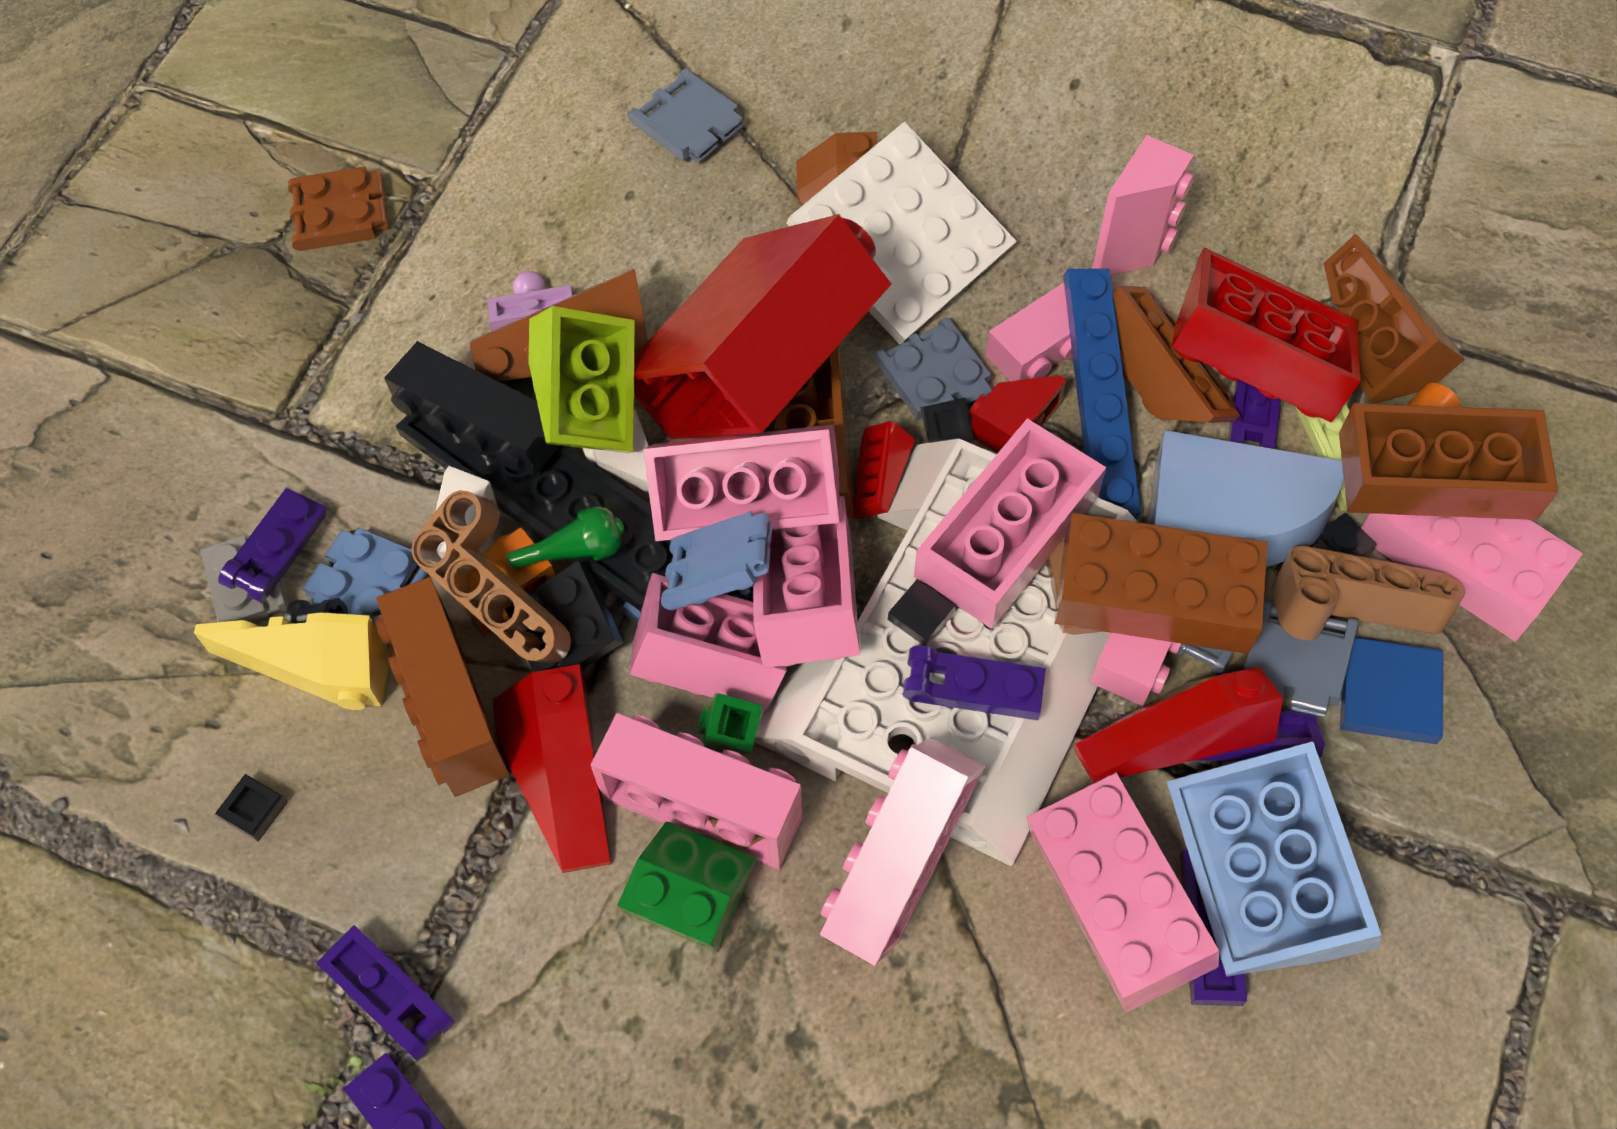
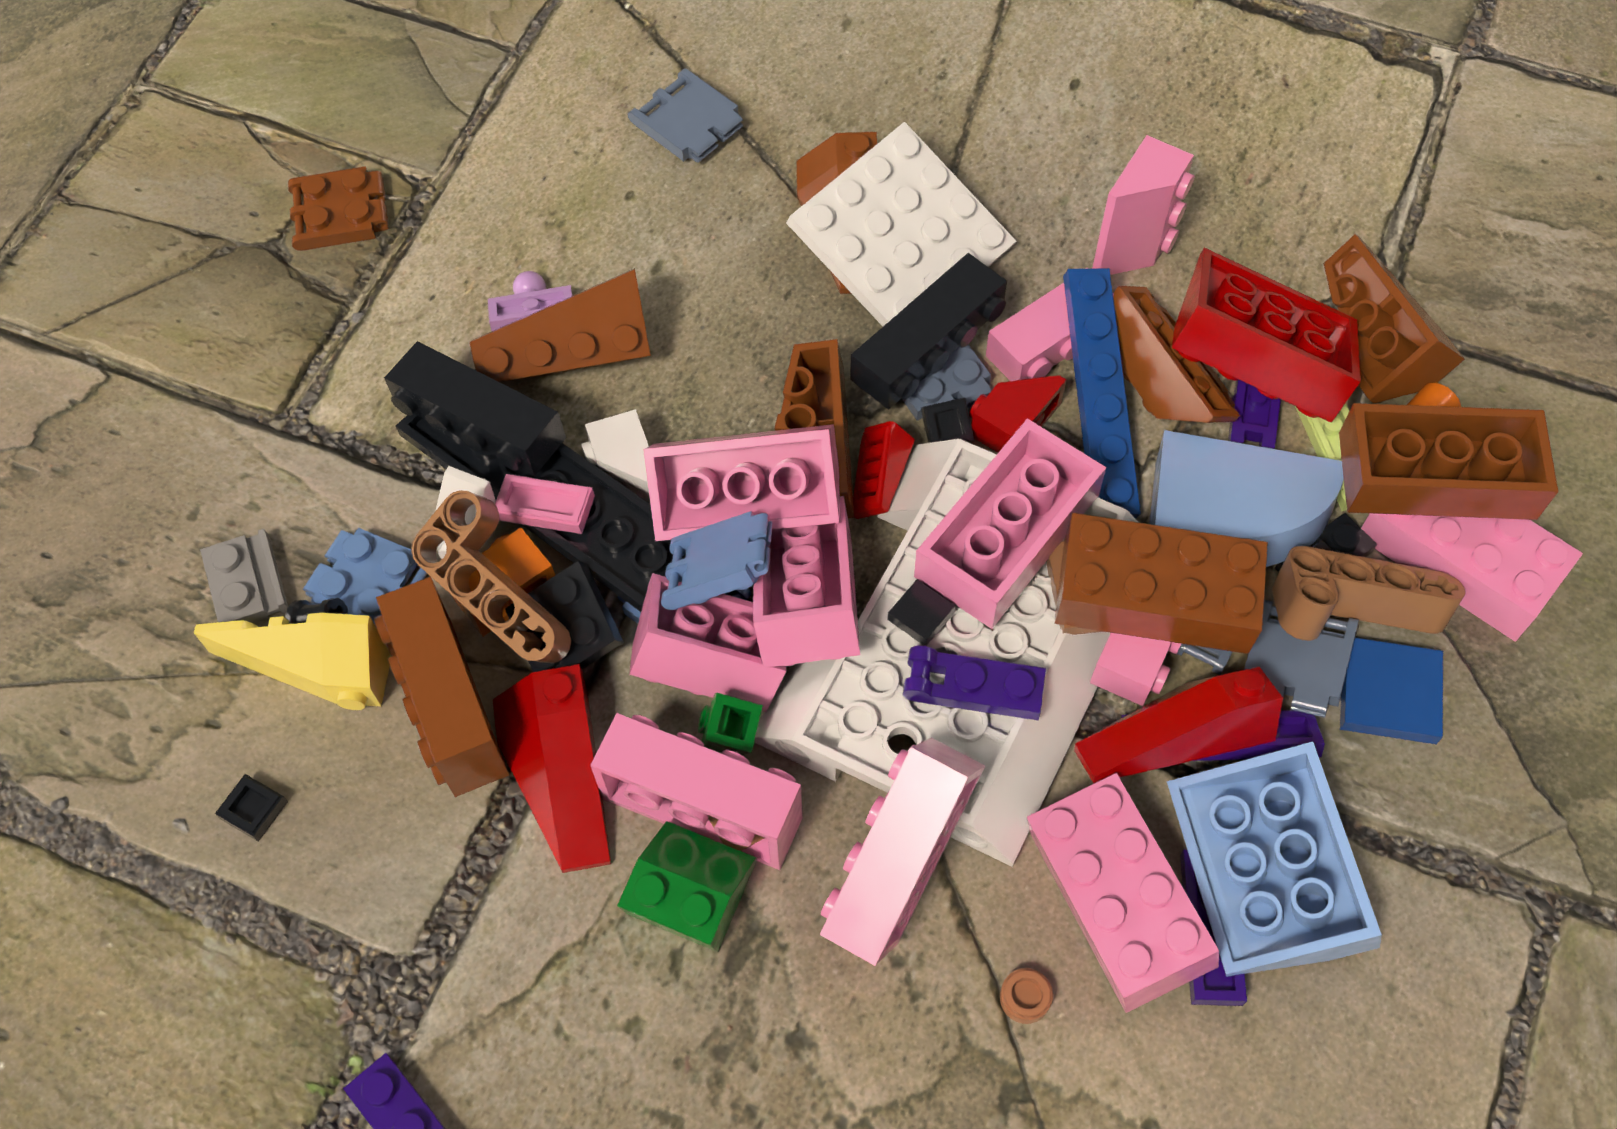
(273, 545): dark purple plate -> none
(384, 991): dark purple plate -> none
(544, 503): none -> bright pink tile
(584, 378): lime slope -> none
(592, 534): green piece -> none
(758, 329): red brick -> none
(928, 331): none -> black brick
(1026, 996): none -> nougat tile

